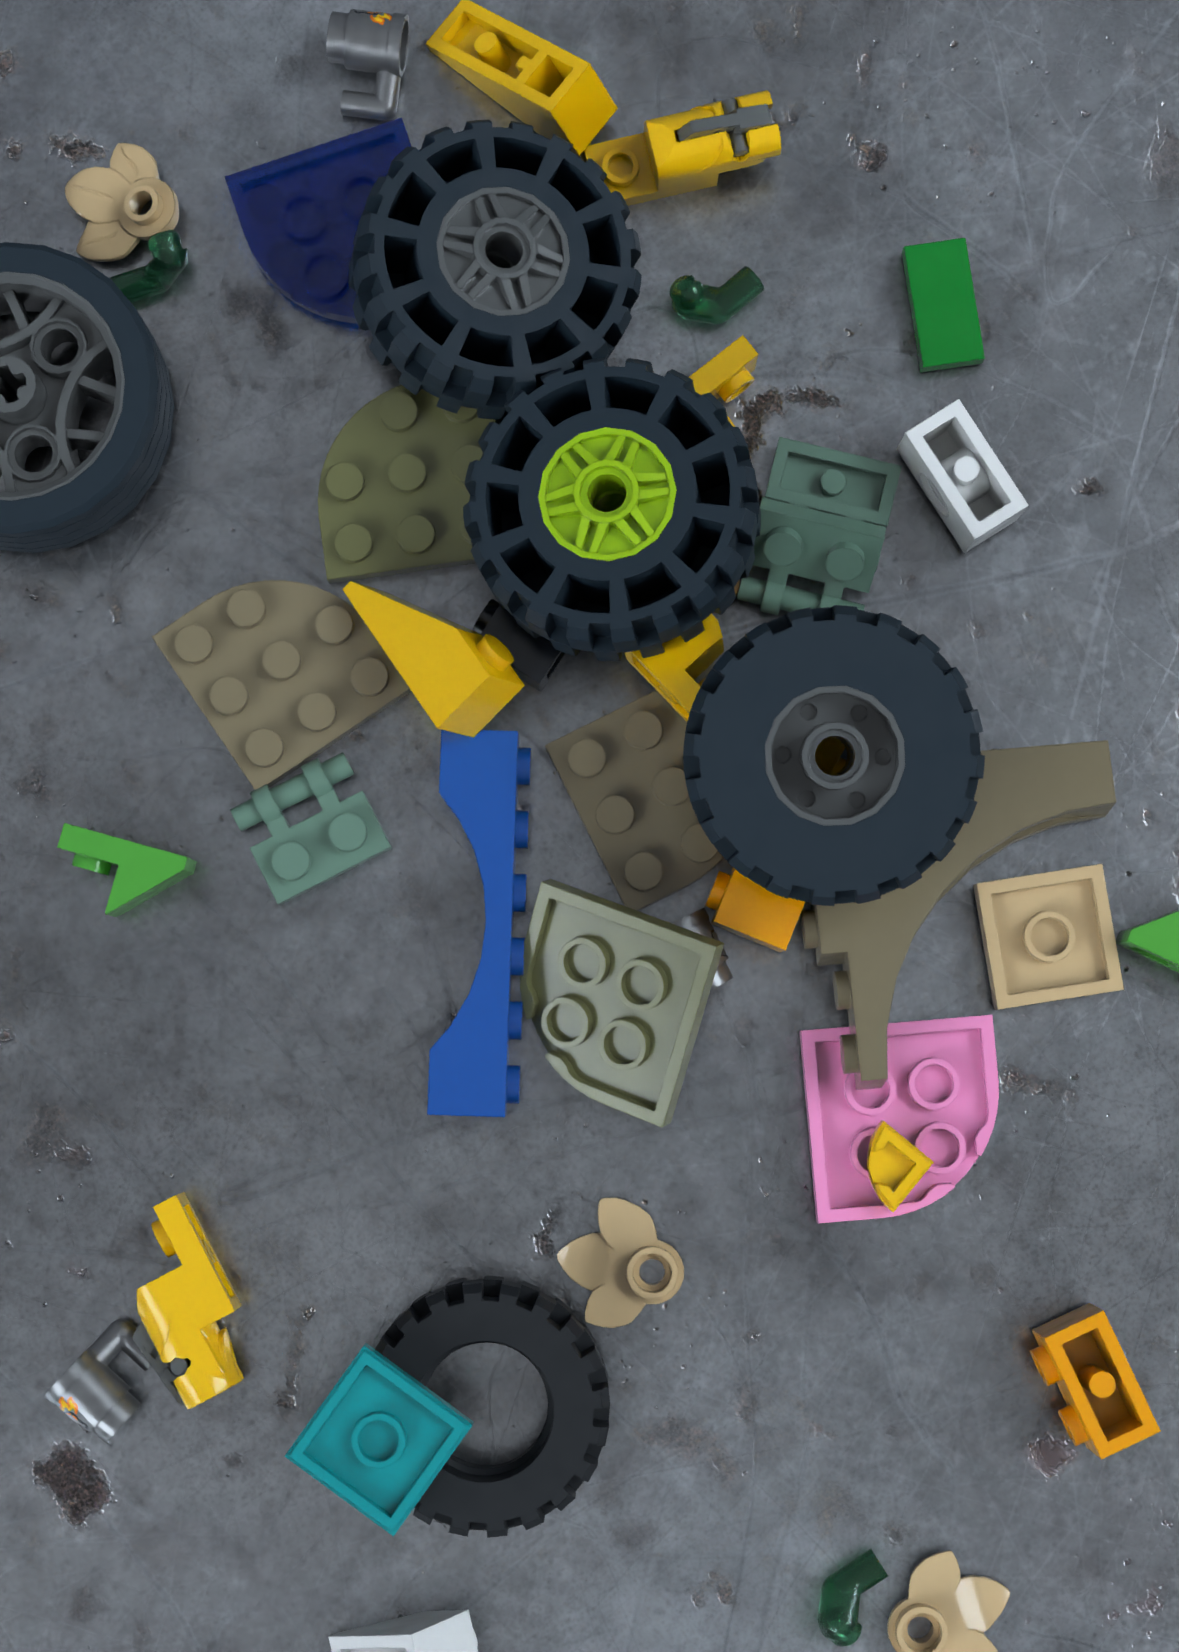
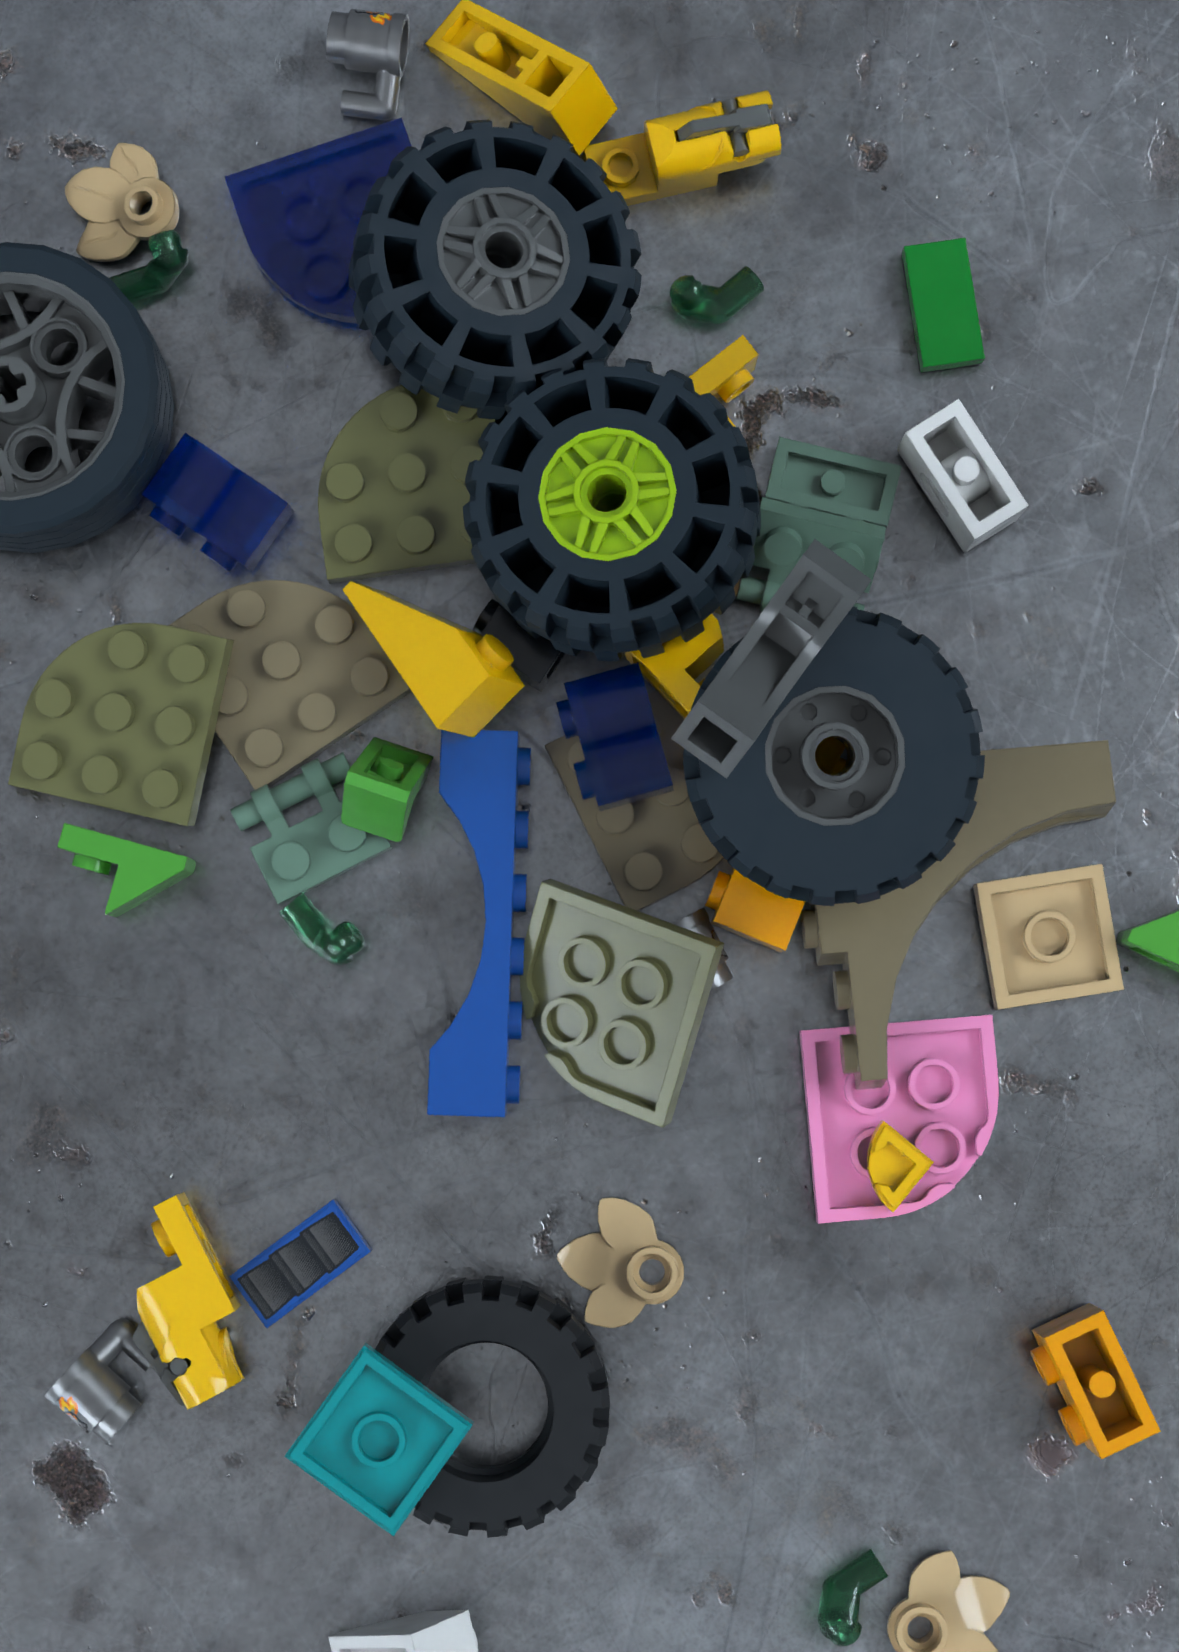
(126, 721): none -> olive plate
(216, 503): none -> clear blue brick
(300, 1263): none -> tile
(317, 935): none -> clear green arm
(383, 788): none -> bright green slope
(616, 737): none -> clear blue brick
(771, 658): none -> dark grey arch

